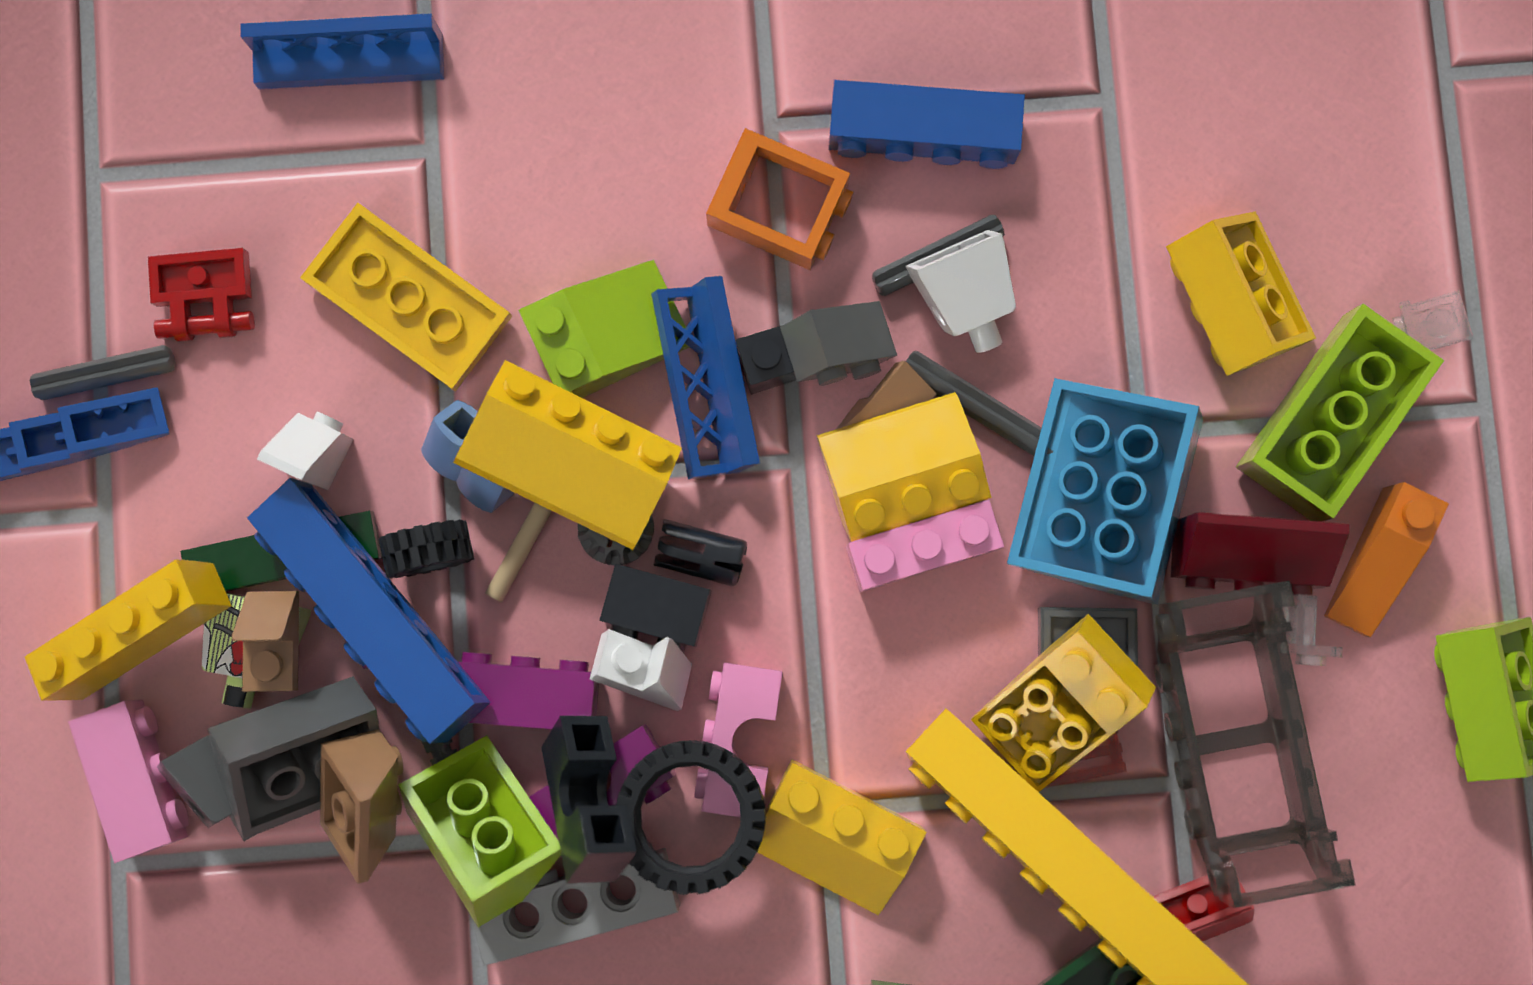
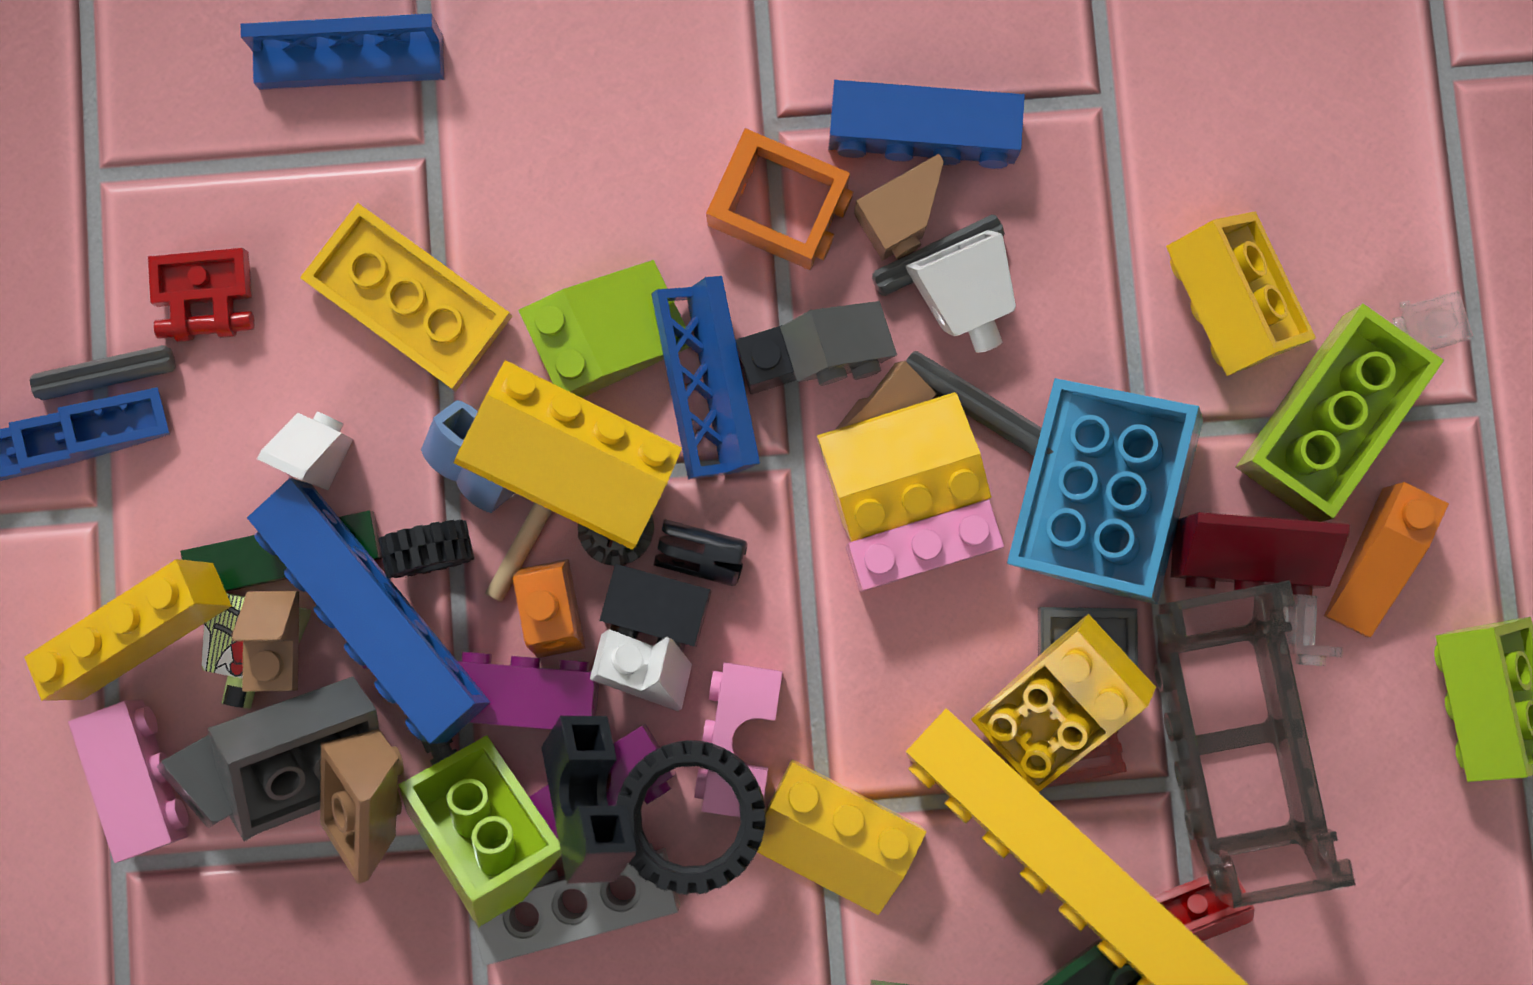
(548, 609): none -> orange torso
(900, 210): none -> medium nougat slope

